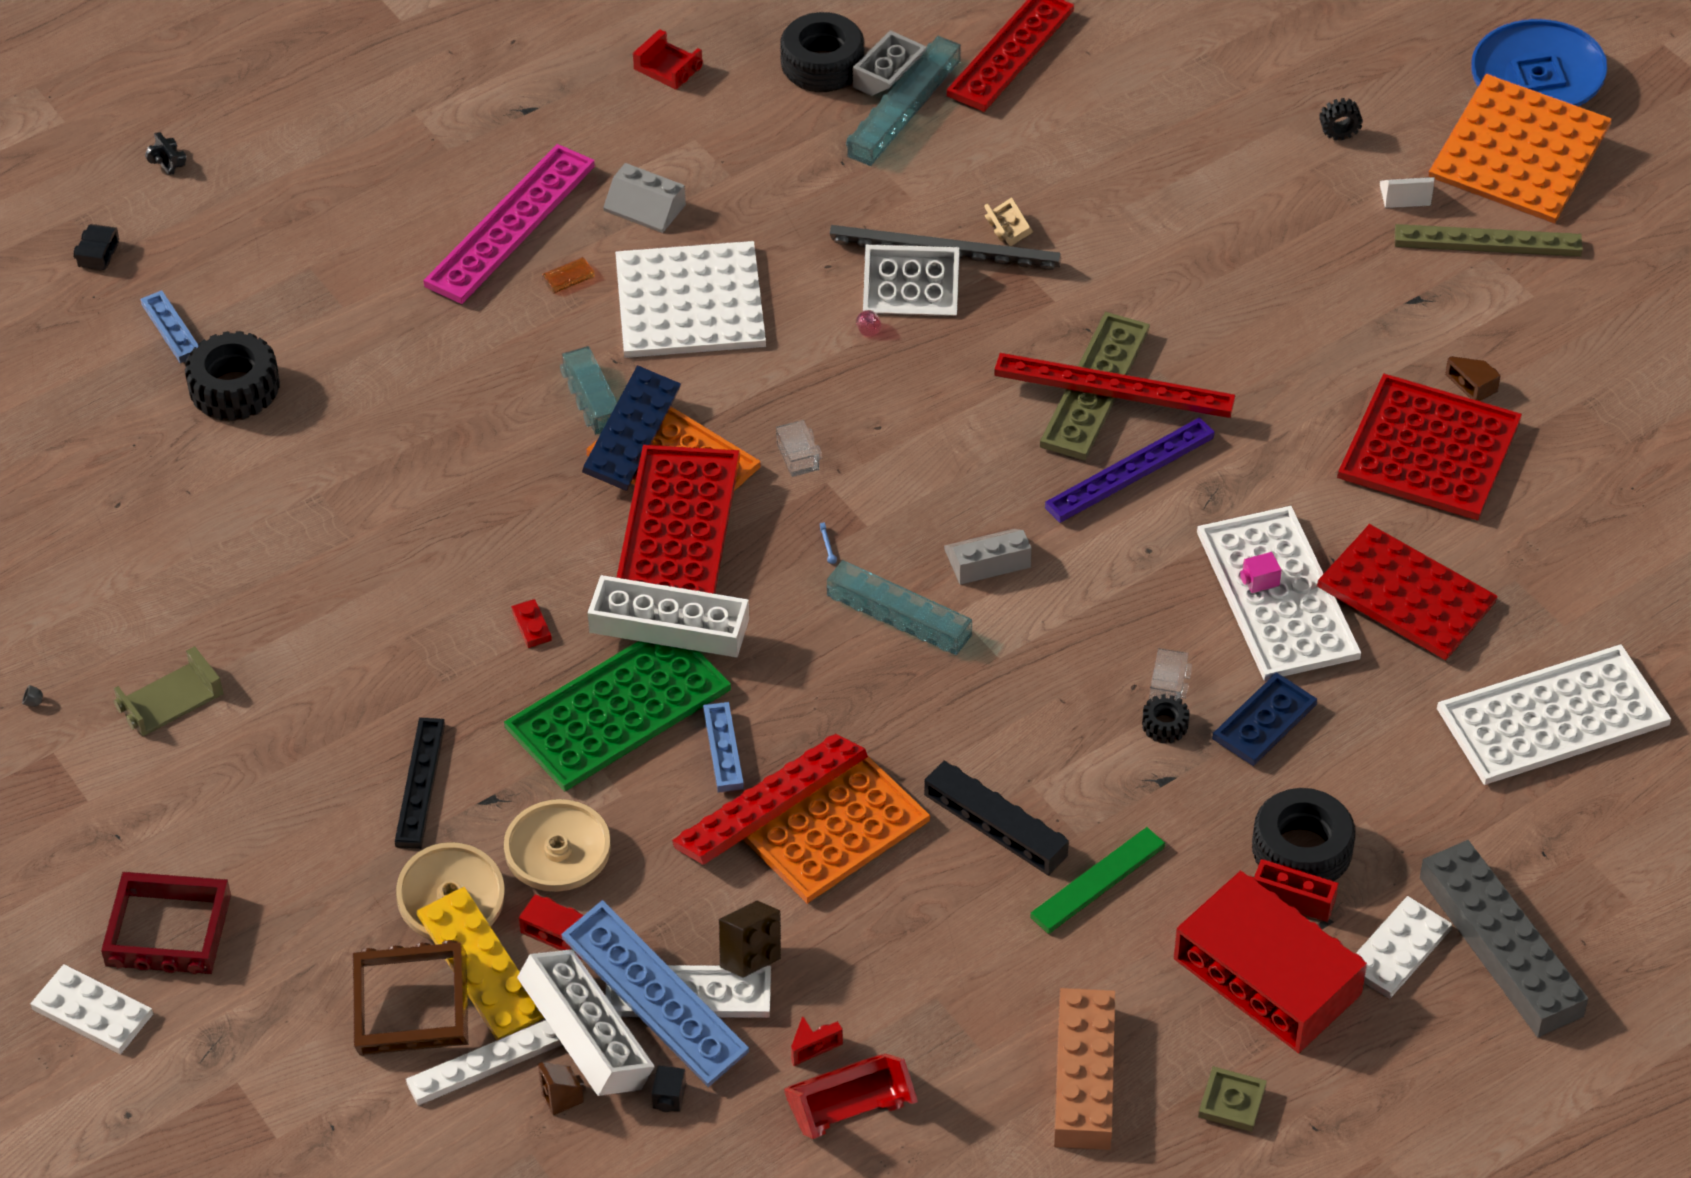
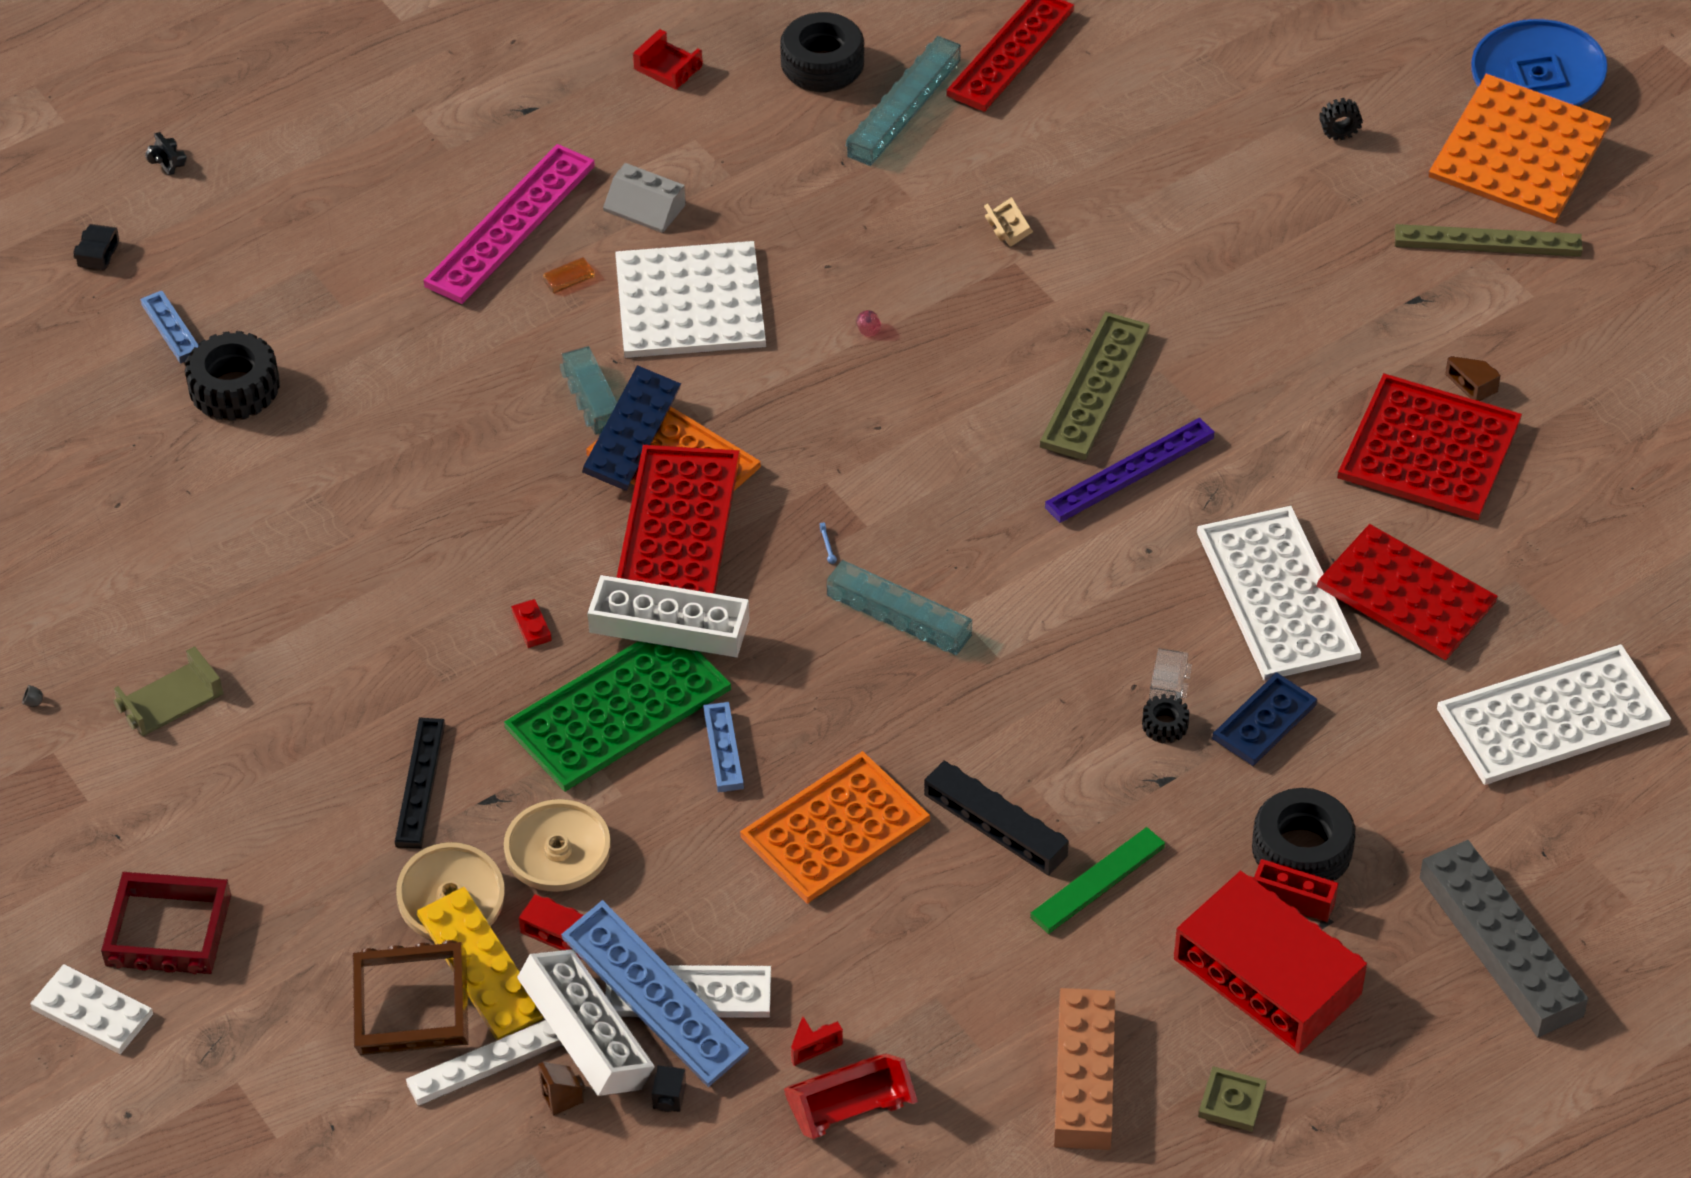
(750, 938): dark brown brick -> none
(769, 798): red plate -> none
(798, 448): clear brick -> none
(886, 63): light grey slope -> none
(911, 280): white slope -> none
(978, 251): dark grey plate -> none
(989, 555): light grey slope -> none
(1115, 385): red plate -> none
(1261, 572): dark pink brick -> none
(1401, 945): white plate -> none
(1407, 192): white slope -> none

